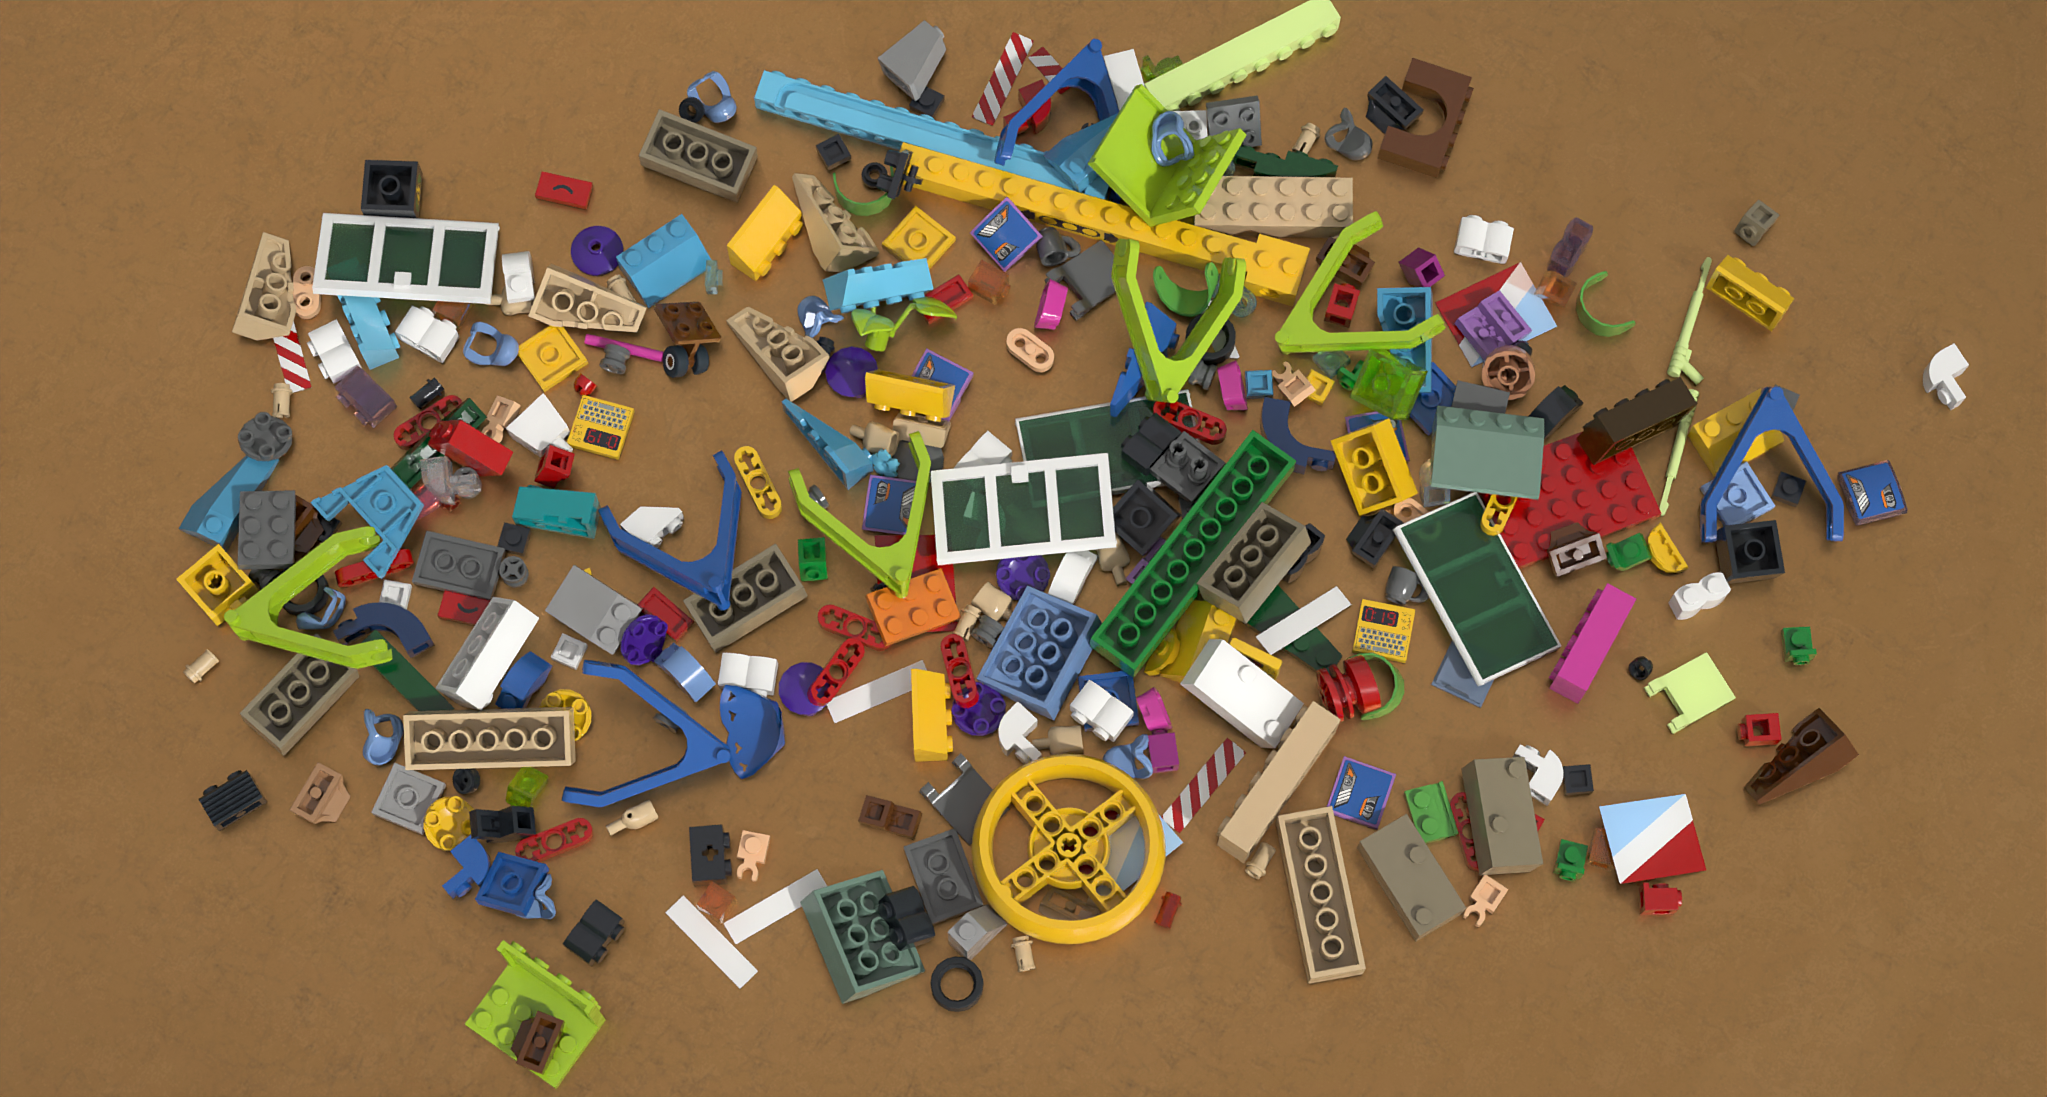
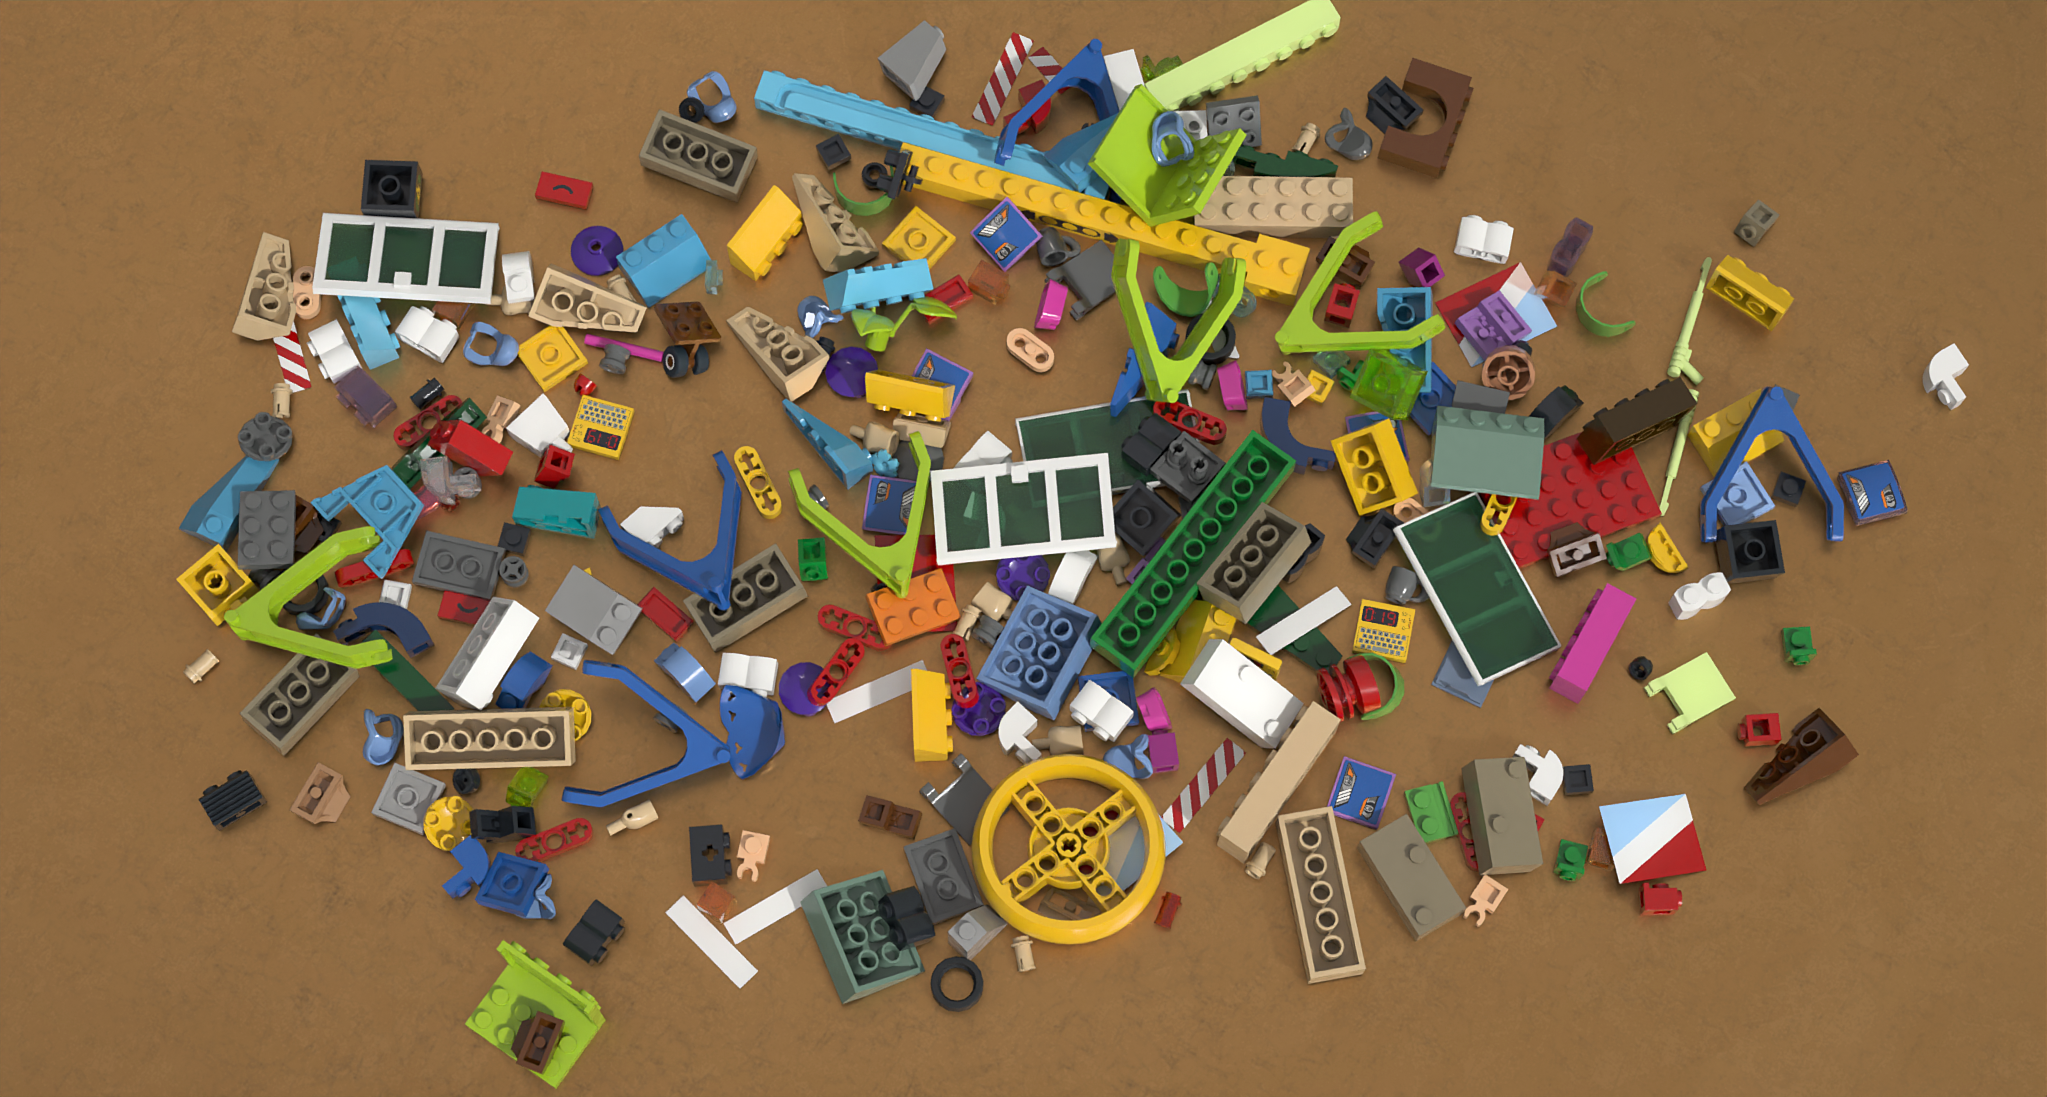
(643, 639): dark purple dish -> none

